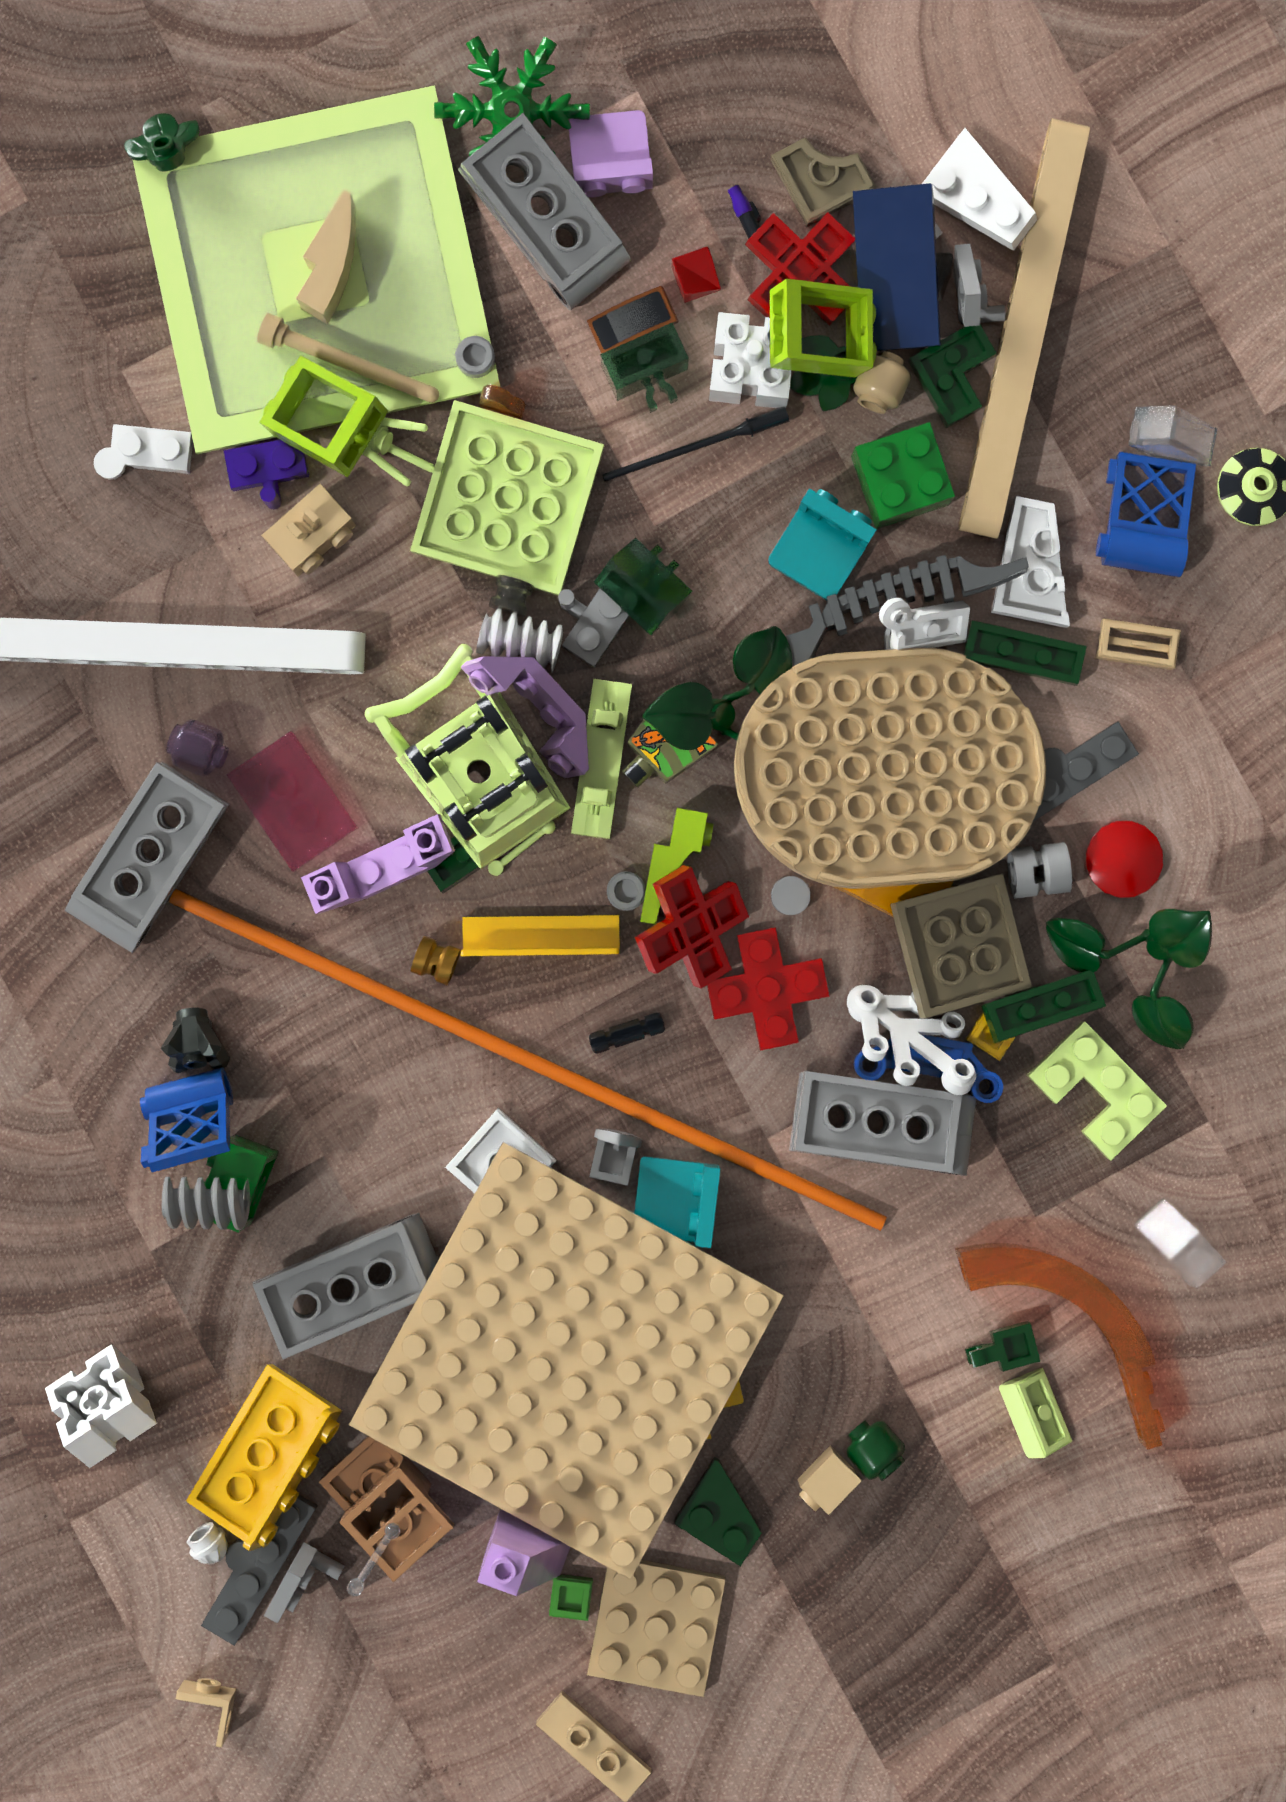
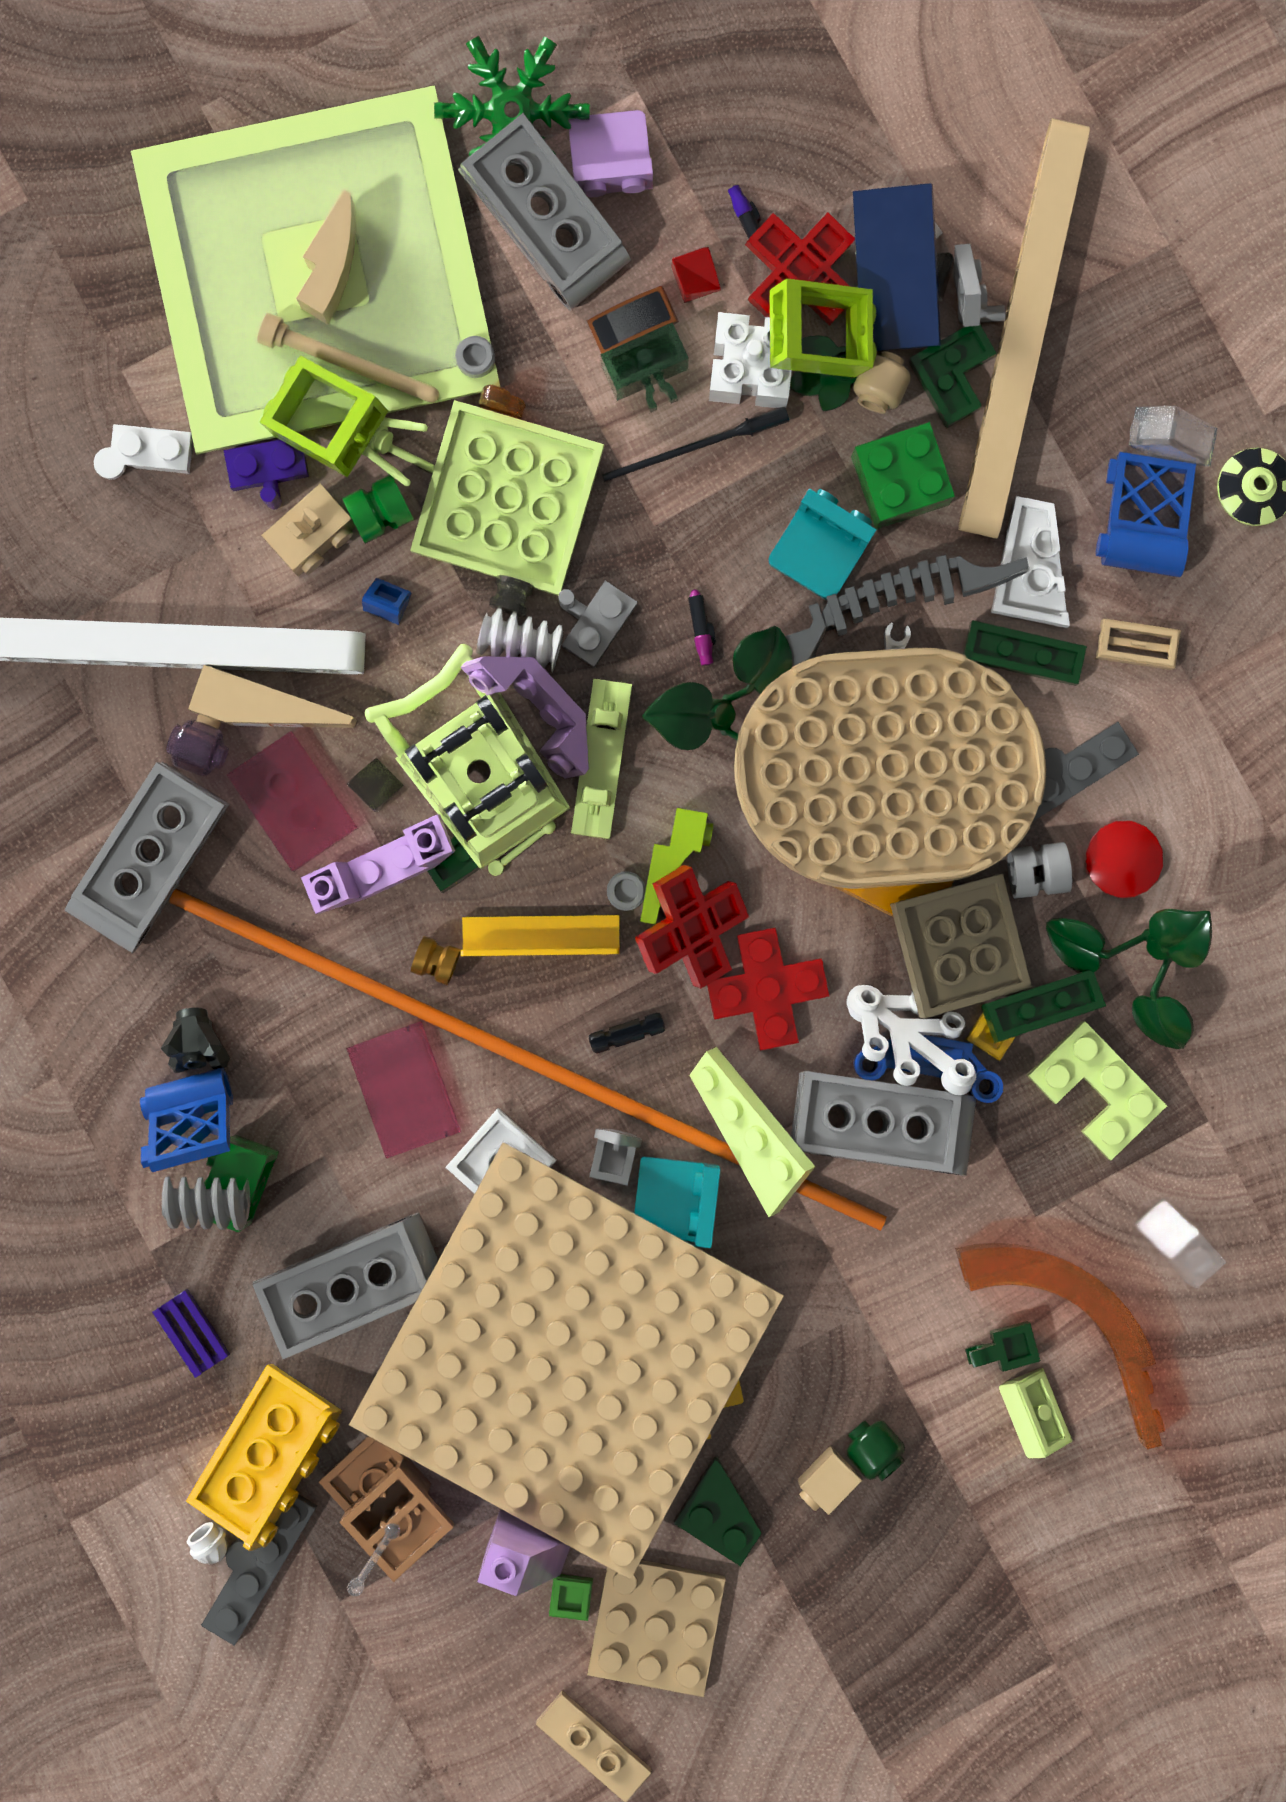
(100, 1406): white brick -> none
(163, 141): dark green plate -> none
(177, 1340): none -> dark purple tile
(211, 1693): tan bracket -> none
(240, 702): none -> tan slope
(298, 1577): light grey plate -> none
(375, 785): none -> clear smoke slope
(377, 508): none -> green wheel
(386, 601): none -> blue slope
(403, 1089): none -> clear pink piece
(643, 585): clear green brick -> none
(660, 757): torso -> none
(703, 629): none -> piece
(756, 1138): none -> yellowish green wing
(790, 895): light grey tile -> none
(819, 181): dark tan tile -> none
(925, 626): white hinge -> none
(979, 193): white wing -> none

